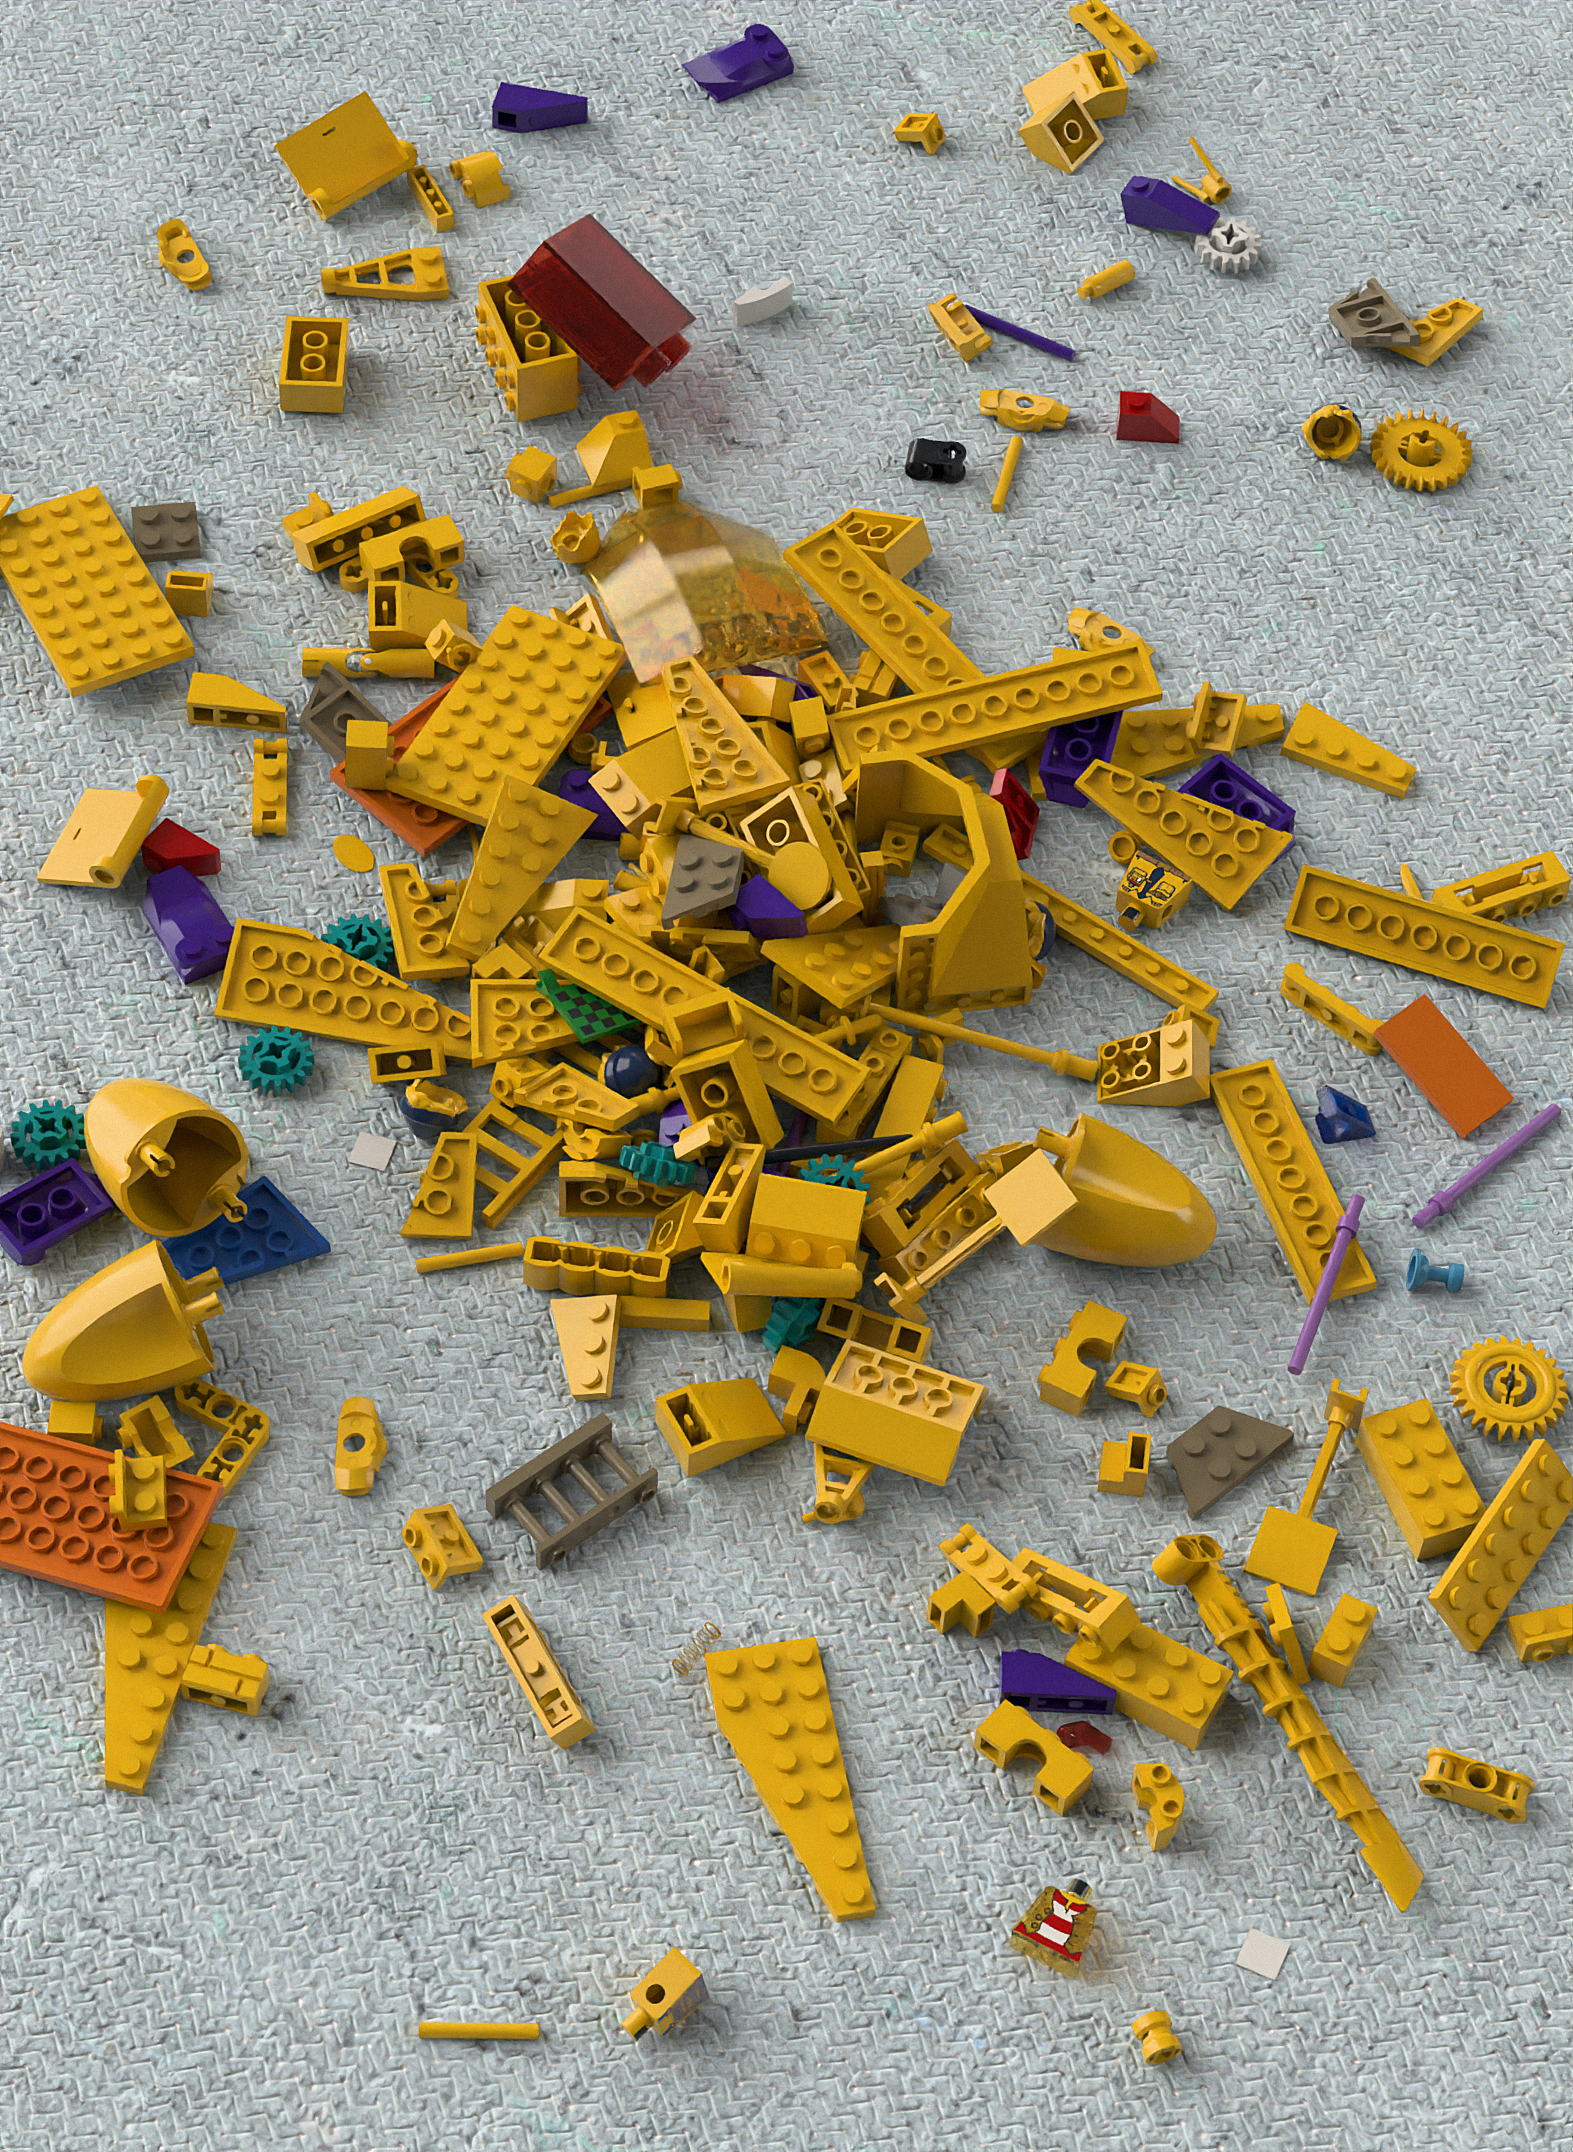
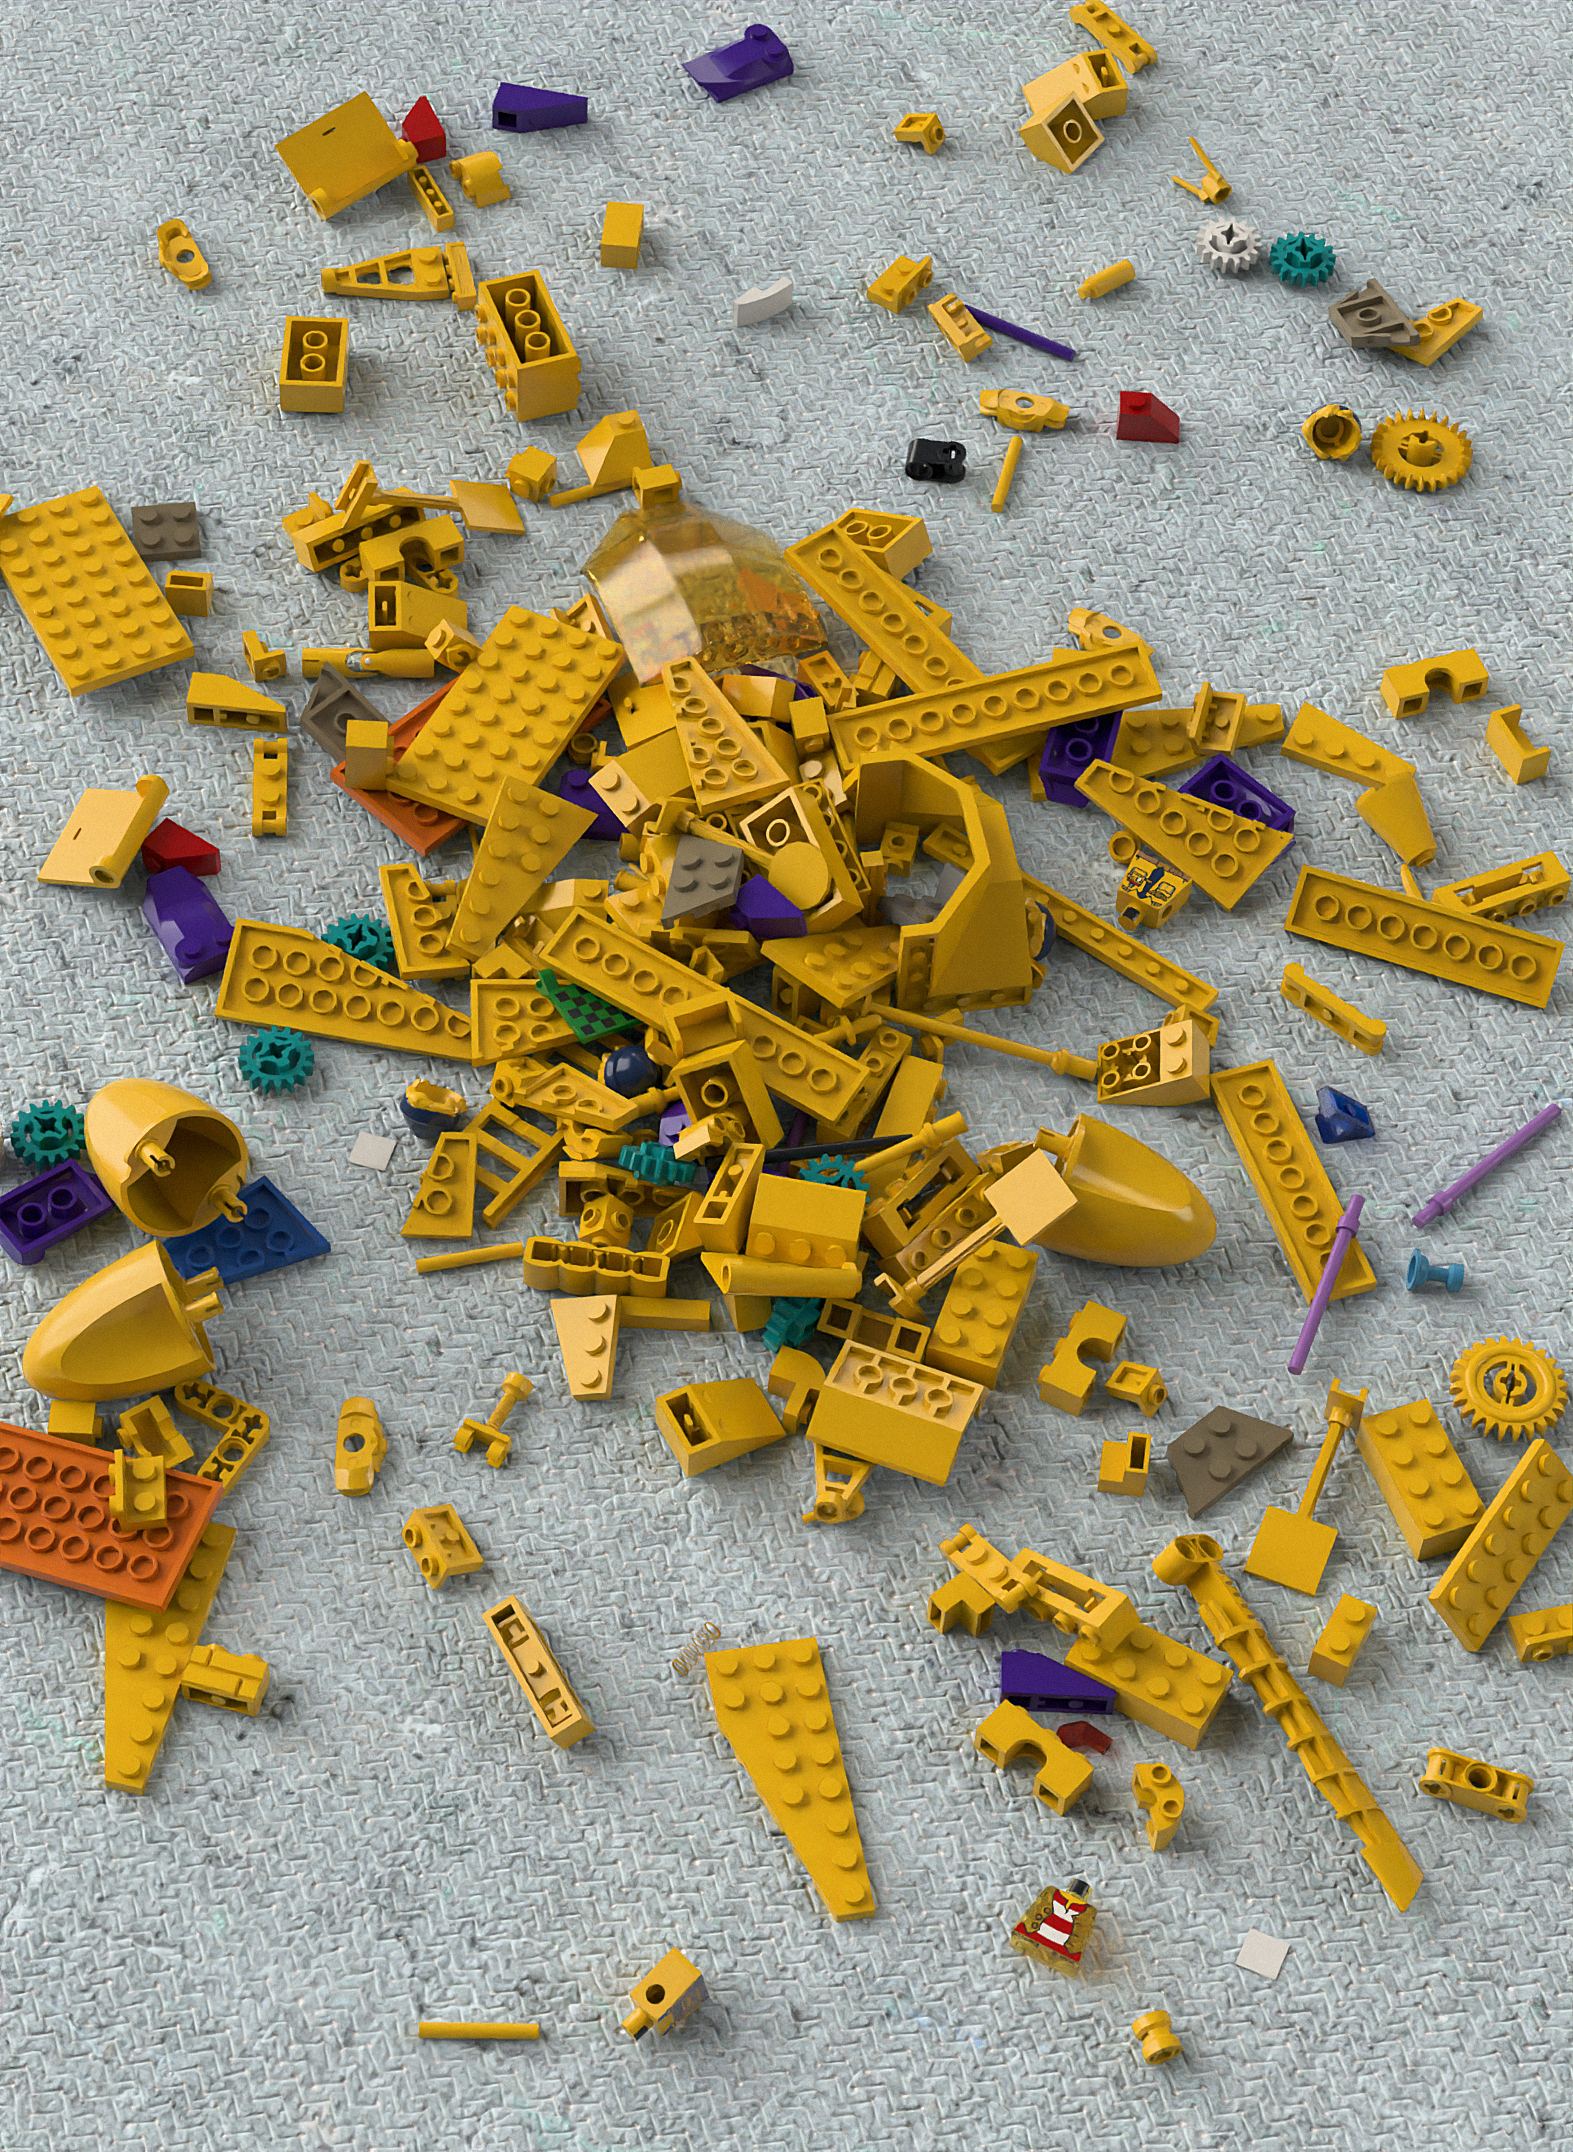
(261, 662): none -> yellow bracket
(353, 853): yellow sticker -> none
(407, 1061): yellow brick -> none
(424, 132): none -> red slope
(461, 276): none -> yellow piece
(481, 504): none -> yellow piece
(516, 1389): none -> yellow bar
(566, 1458): dark tan fence -> none
(576, 538): yellow hair -> none
(604, 304): clear red brick -> none
(606, 1222): none -> yellow brick
(622, 235): none -> yellow panel
(901, 283): none -> yellow bracket
(982, 1313): none -> yellow brick
(1019, 810): red wing -> none
(1163, 206): dark purple slope -> none
(1284, 1633): yellow wing -> none
(1302, 260): none -> teal gear
(1400, 819): none -> yellow cone
(1443, 1066): orange tile -> none
(1456, 673): none -> yellow arch
(1513, 746): none -> yellow panel

